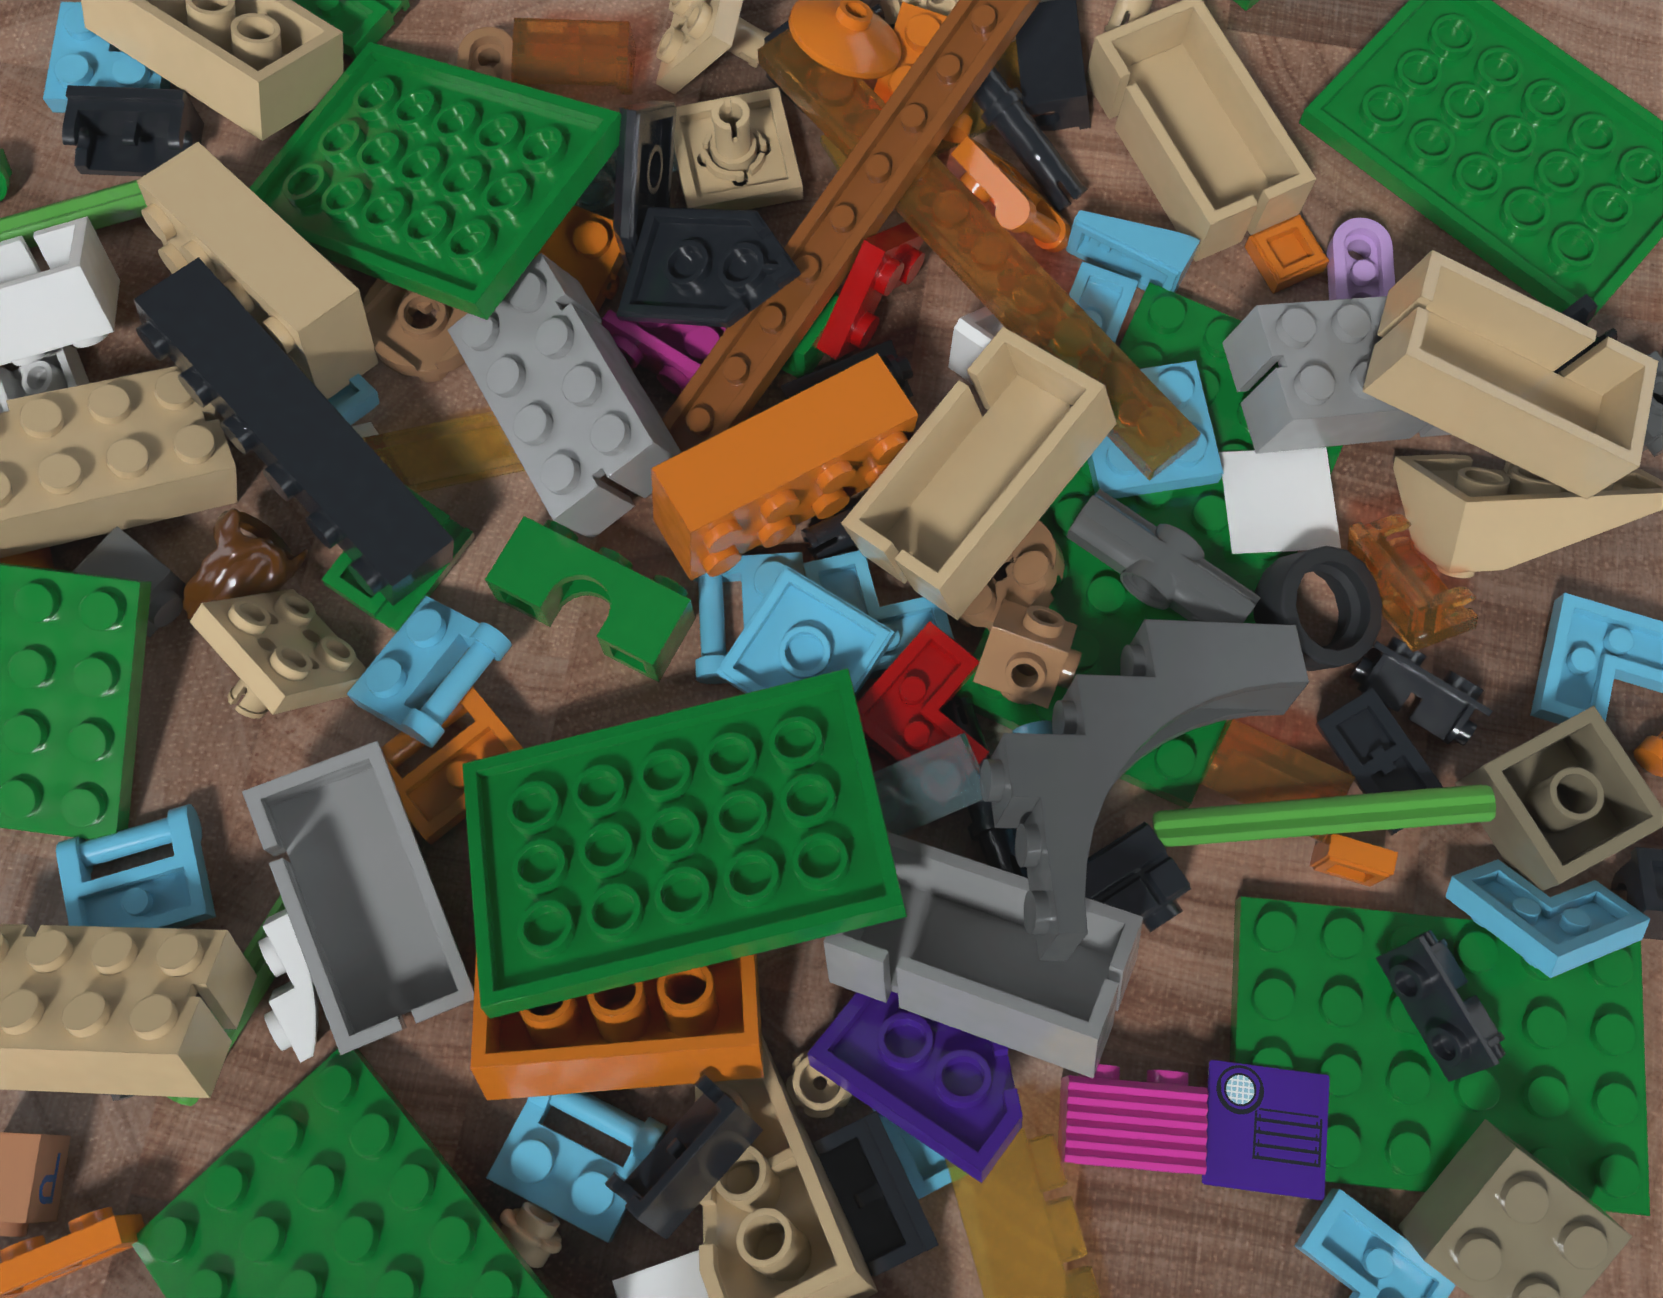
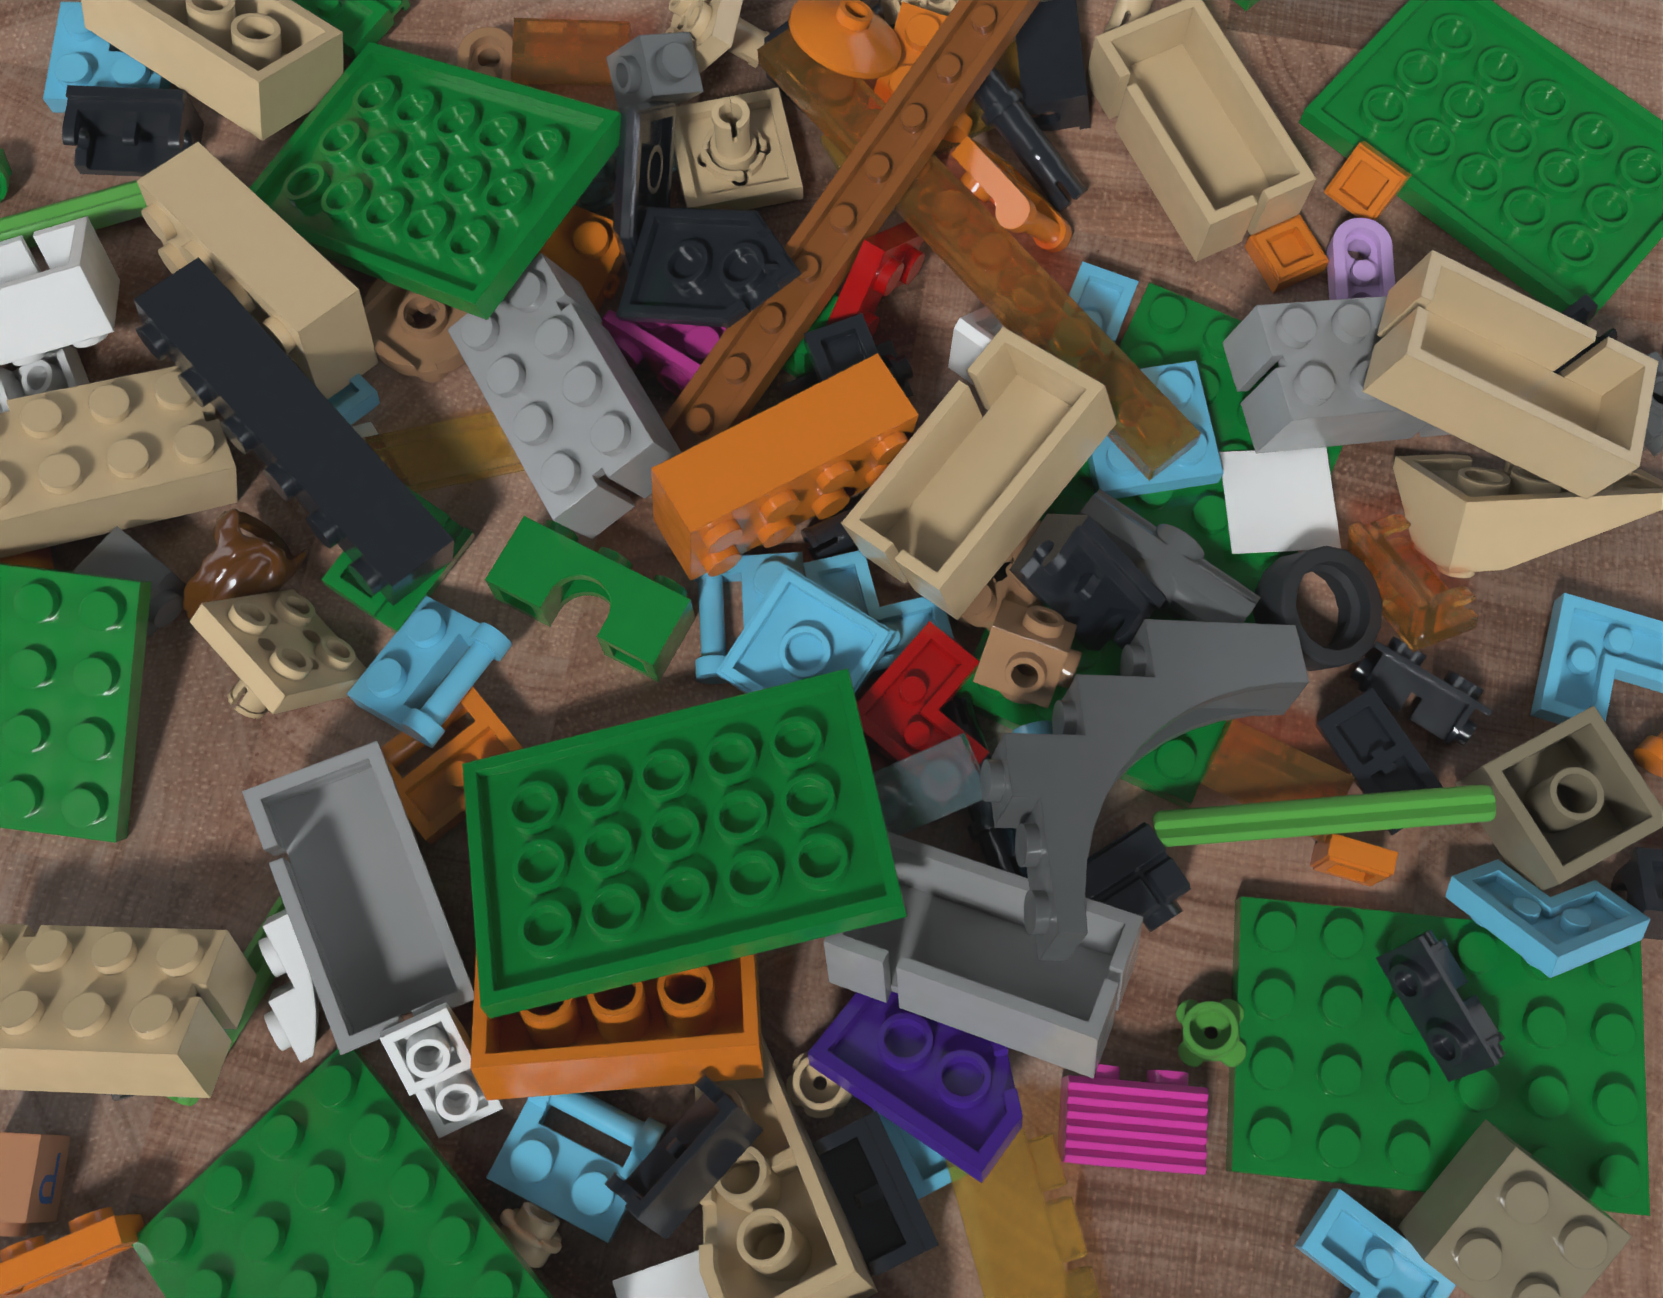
(152, 895): medium azure plate -> none
(434, 1063): none -> white slope
(655, 69): none -> dark grey brick
(839, 346): none -> black tile
(1086, 580): none -> black hinge
(1133, 249): medium azure slope -> none
(1224, 1018): none -> bright green plate
(1267, 1129): dark purple sticker -> none
(1367, 182): none -> orange tile

